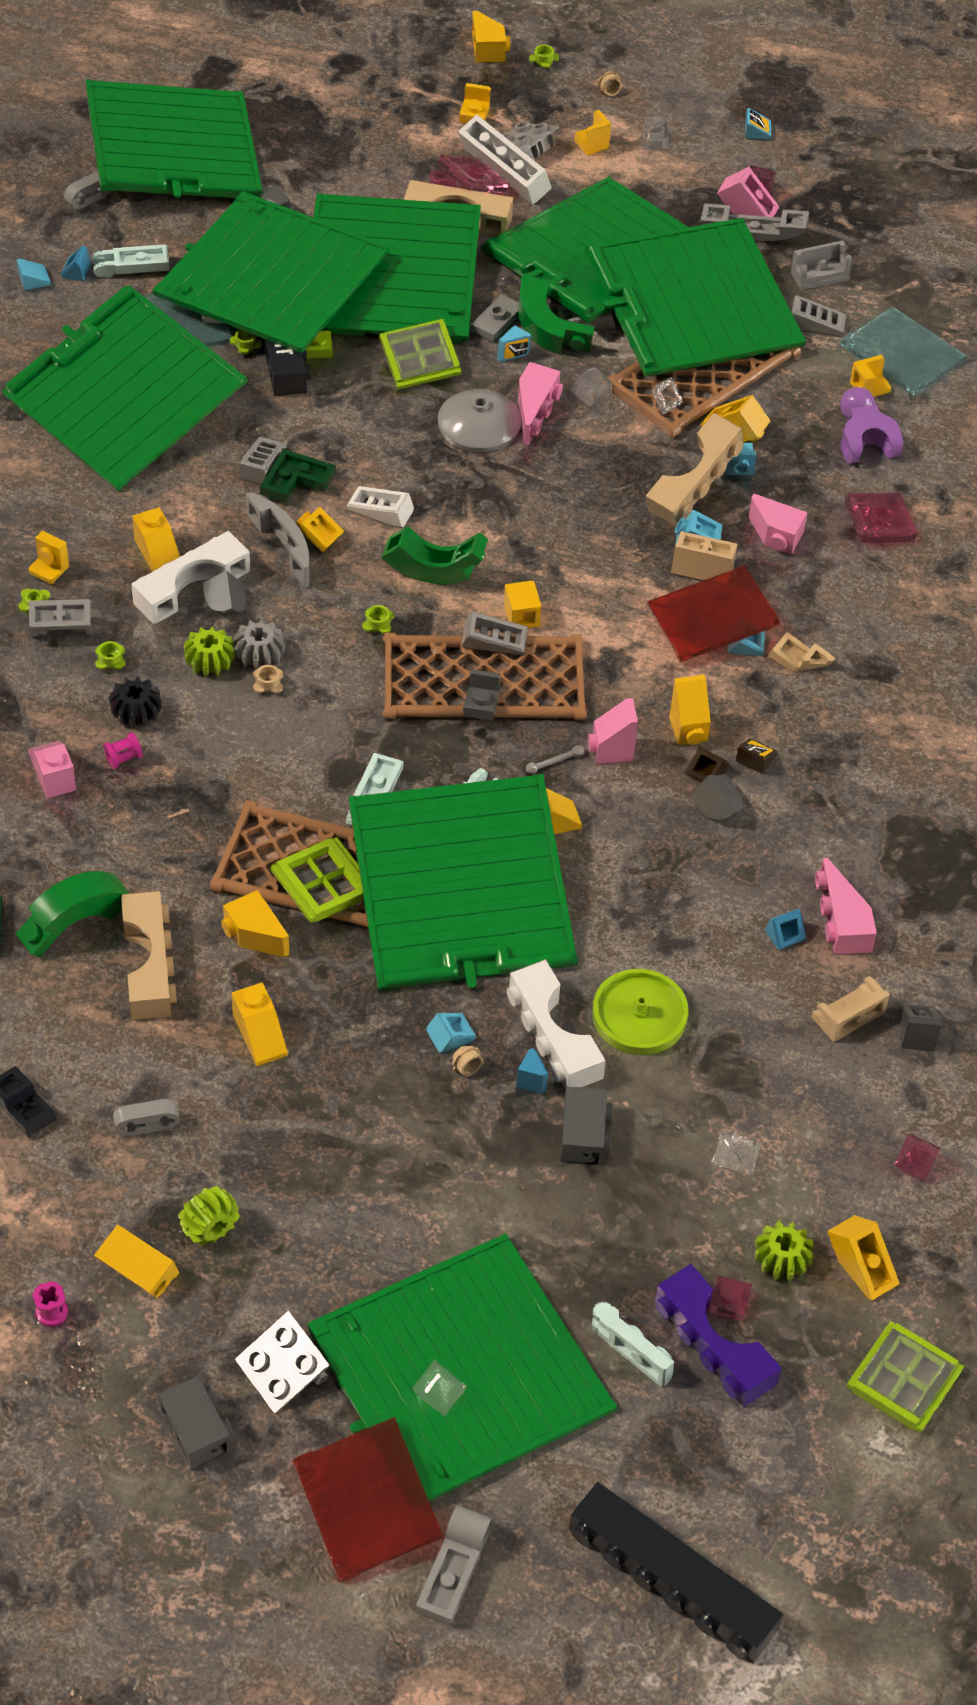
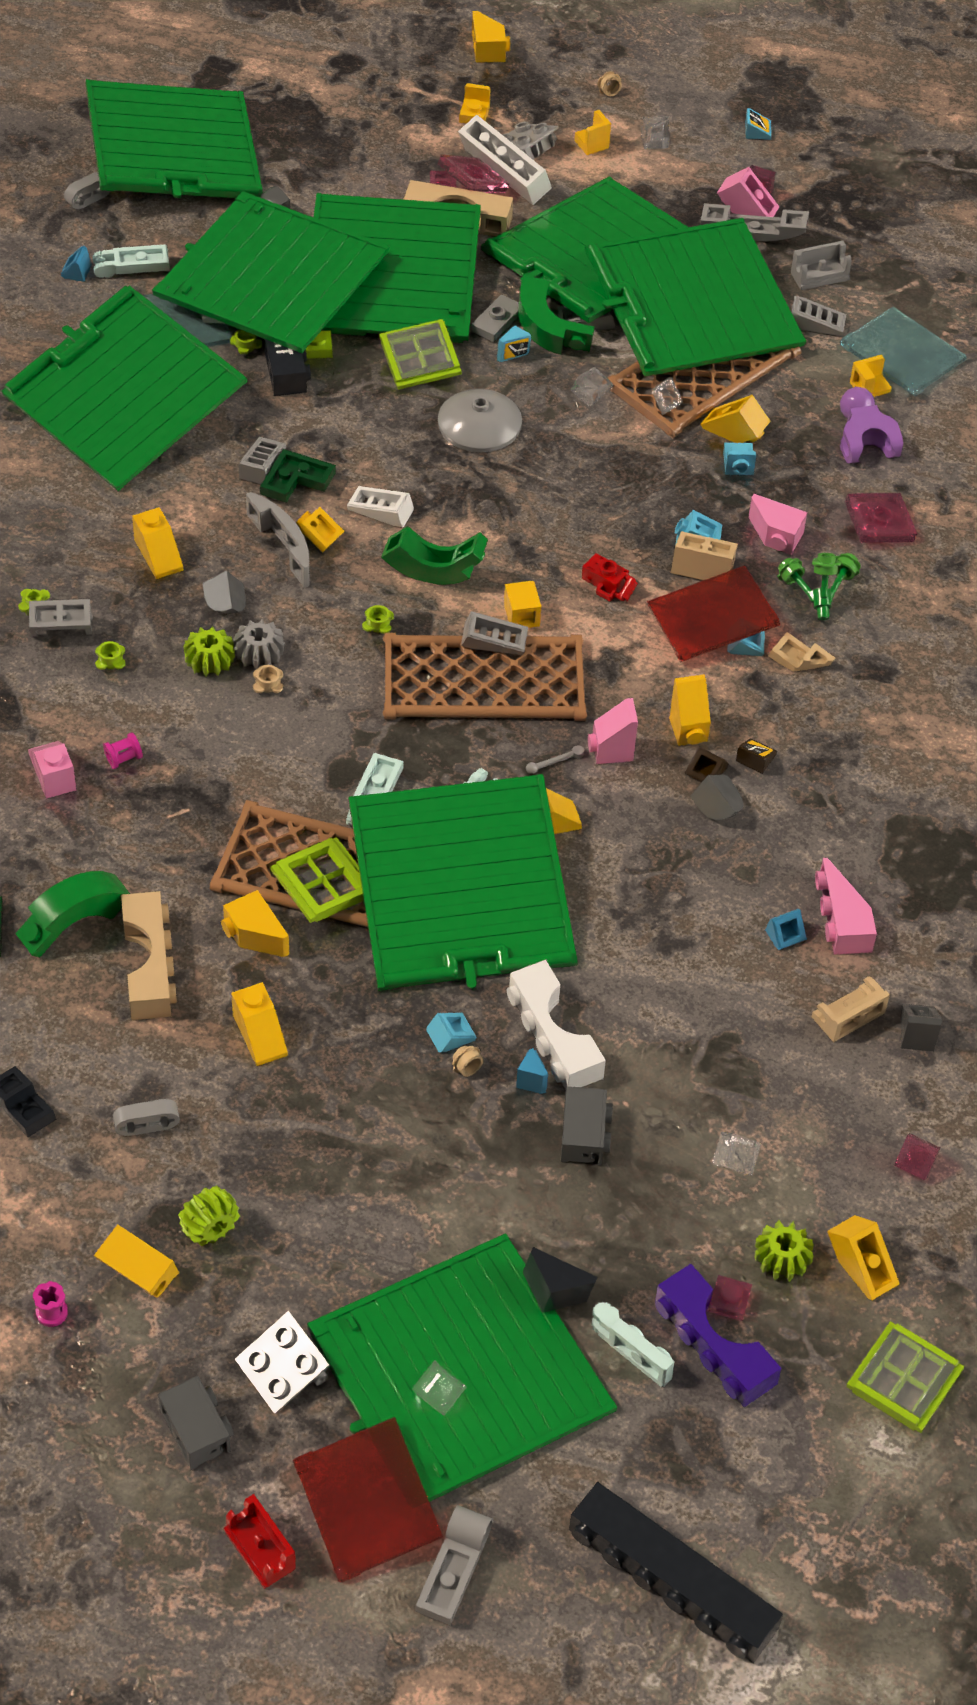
(32, 274): medium azure slope -> none
(51, 559): yellow bracket -> none
(135, 702): black gear -> none
(158, 591): white arch -> none
(260, 1542): none -> red hinge
(482, 695): dark grey bracket -> none
(536, 394): bright pink slope -> none
(544, 56): lime plate -> none
(556, 1281): none -> black slope
(609, 577): none -> red piece
(640, 1011): lime piece -> none
(675, 495): tan arch -> none
(826, 564): none -> plant

